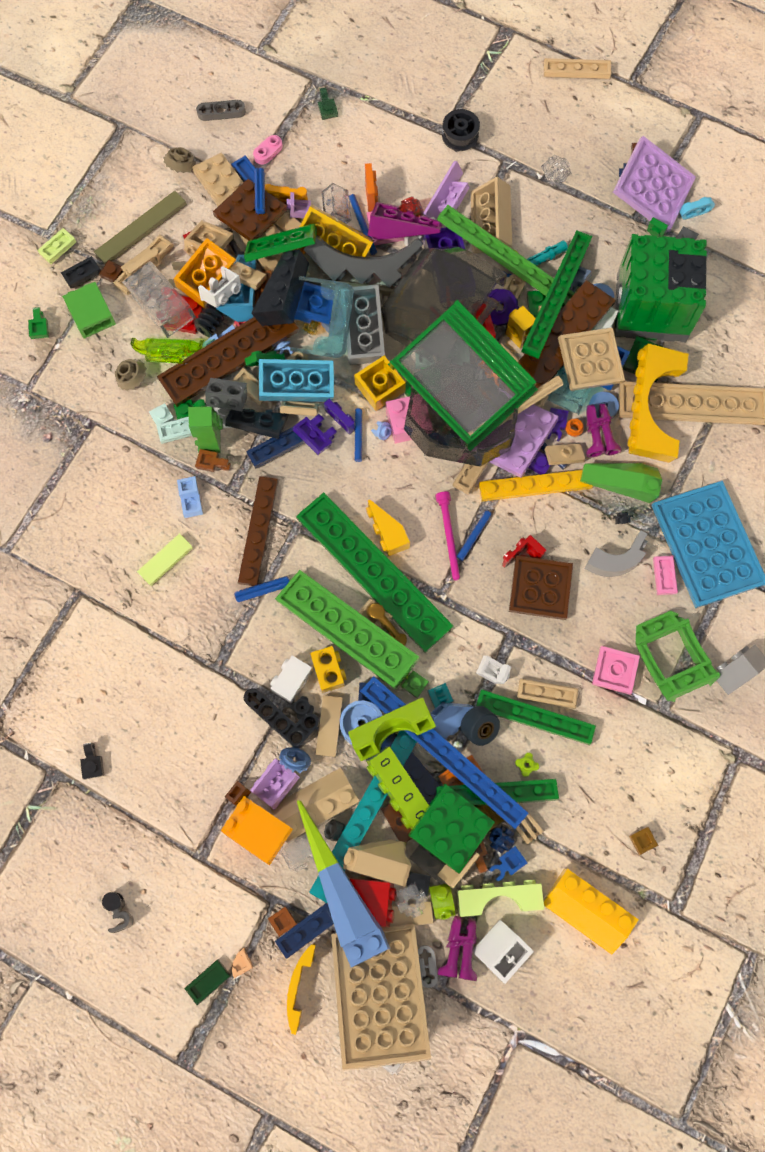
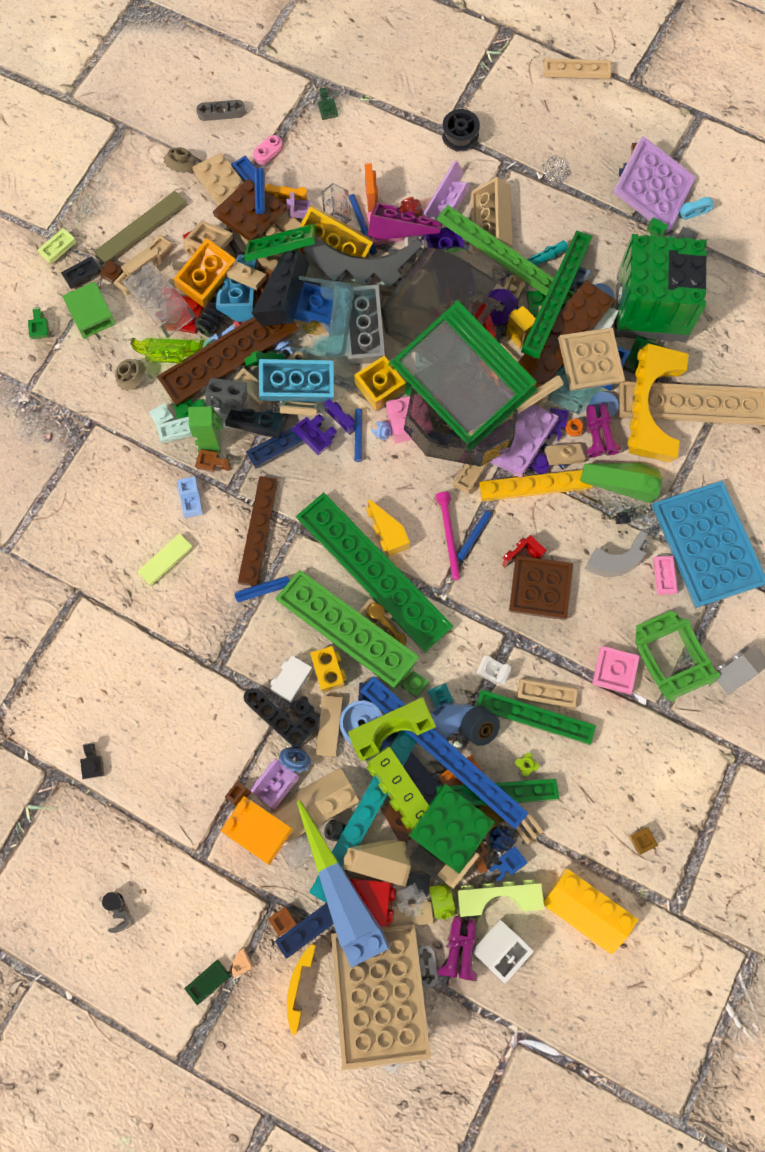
(221, 291): white window -> none

